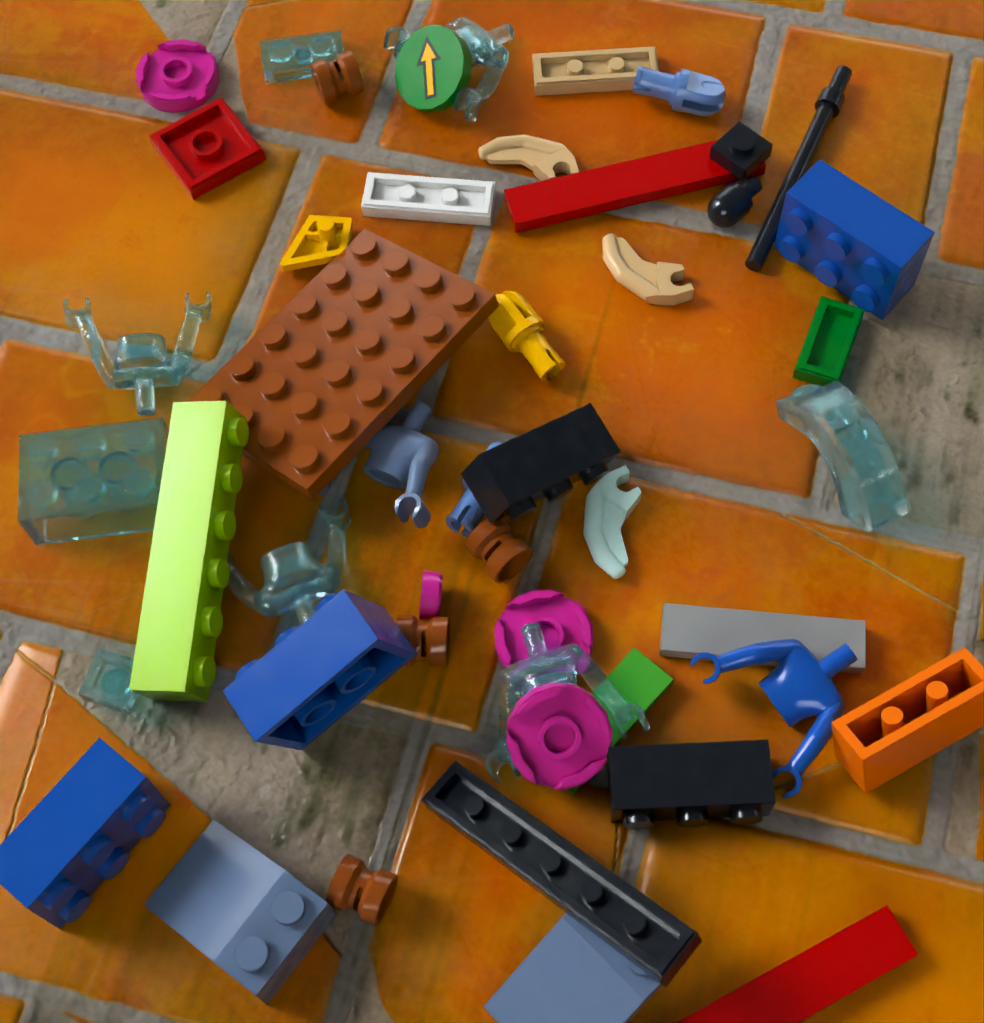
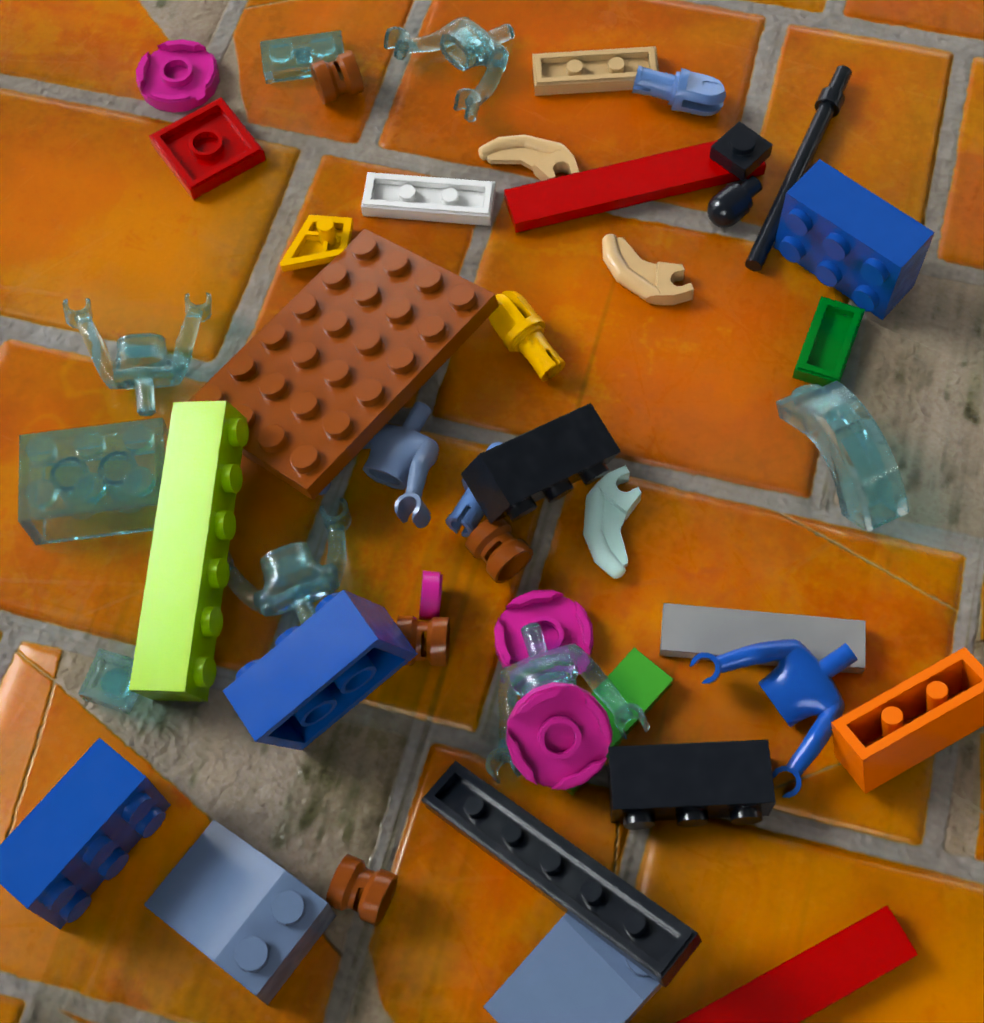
(433, 68): tile -> none

